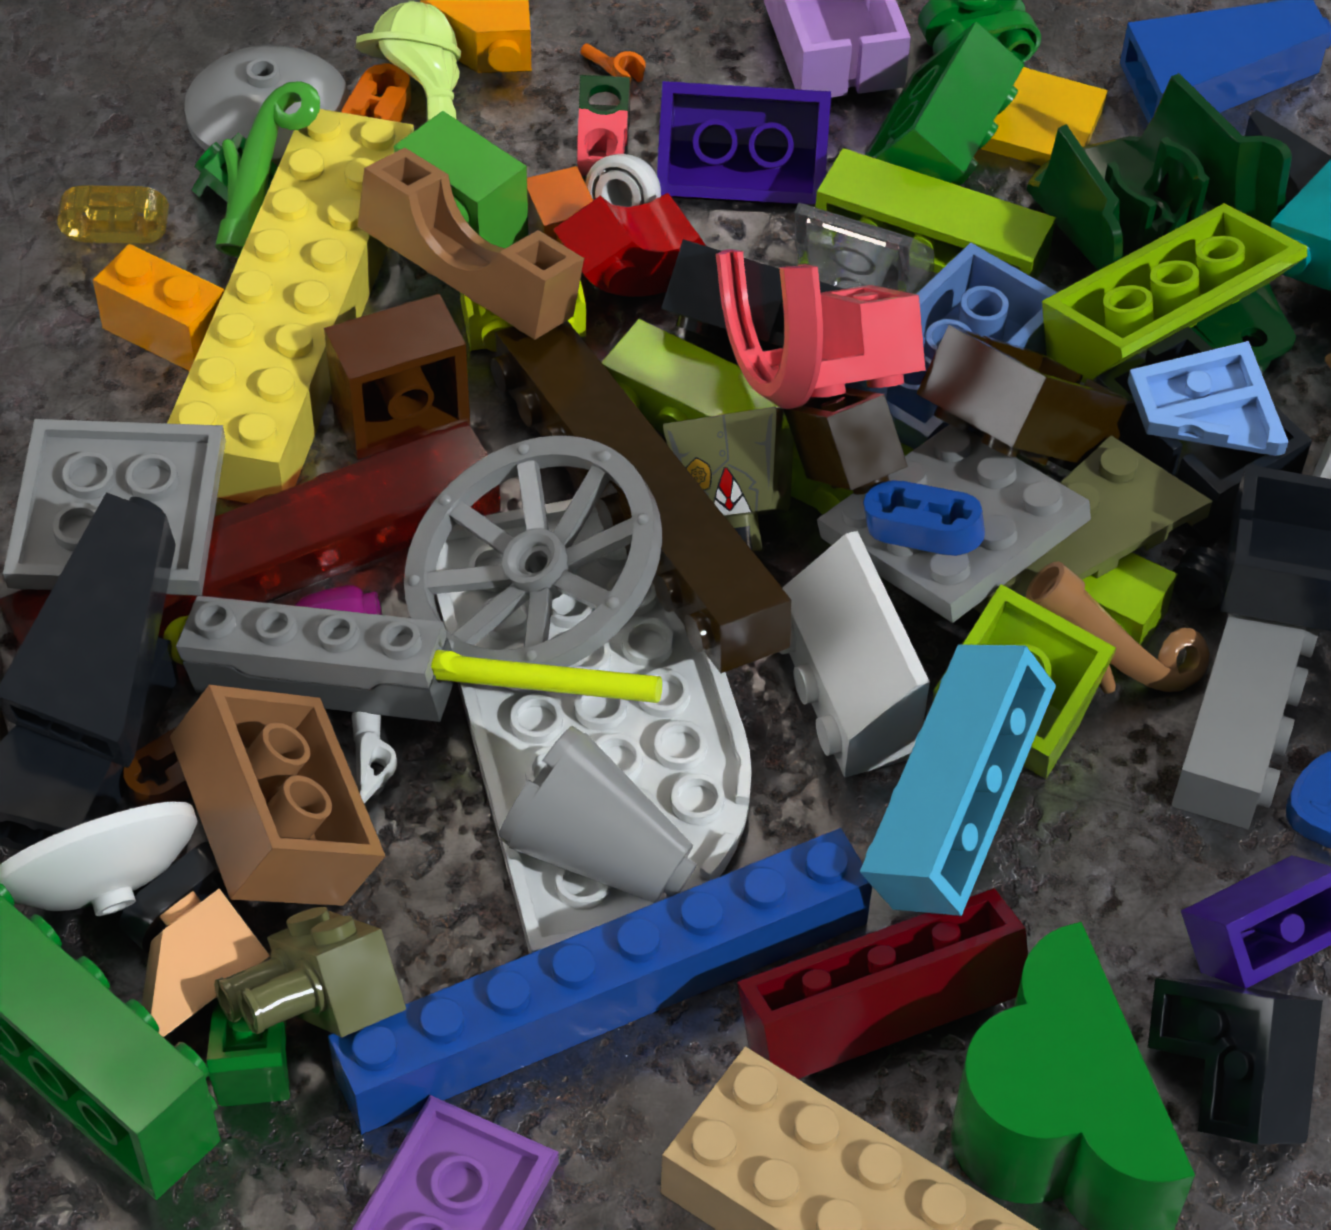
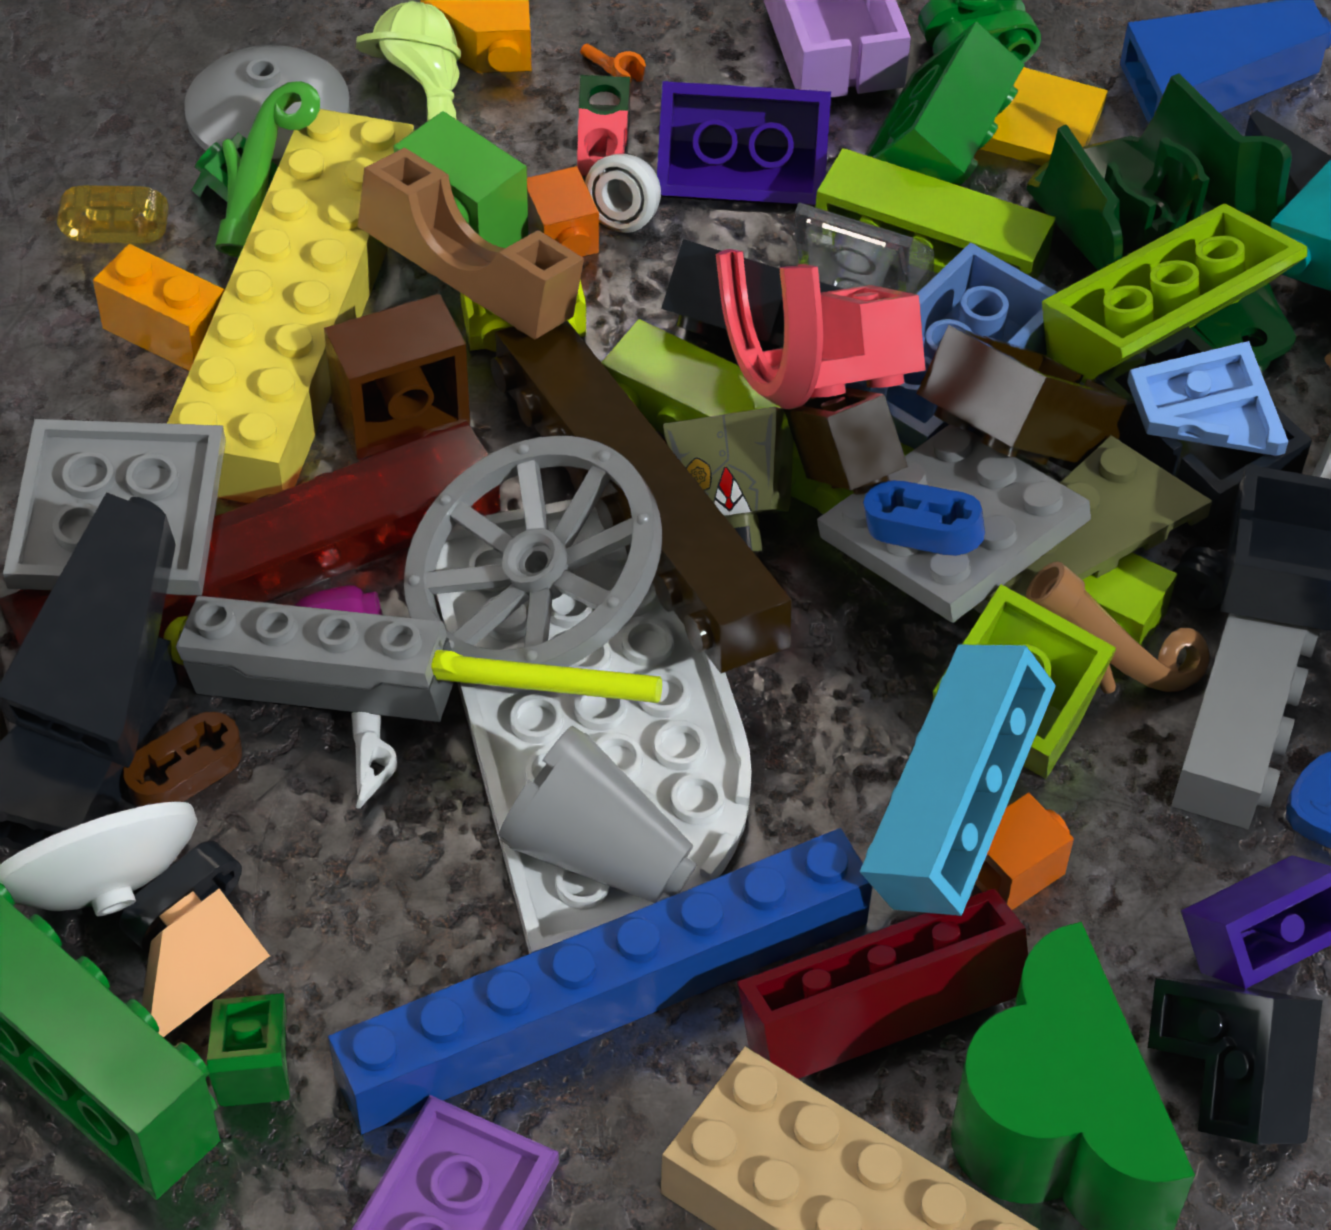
(276, 797): medium nougat brick -> none
(319, 971): olive brick -> none
(384, 80): orange beam -> none
(628, 247): red brick -> none
(855, 660): white slope -> none
(1026, 852): none -> orange brick

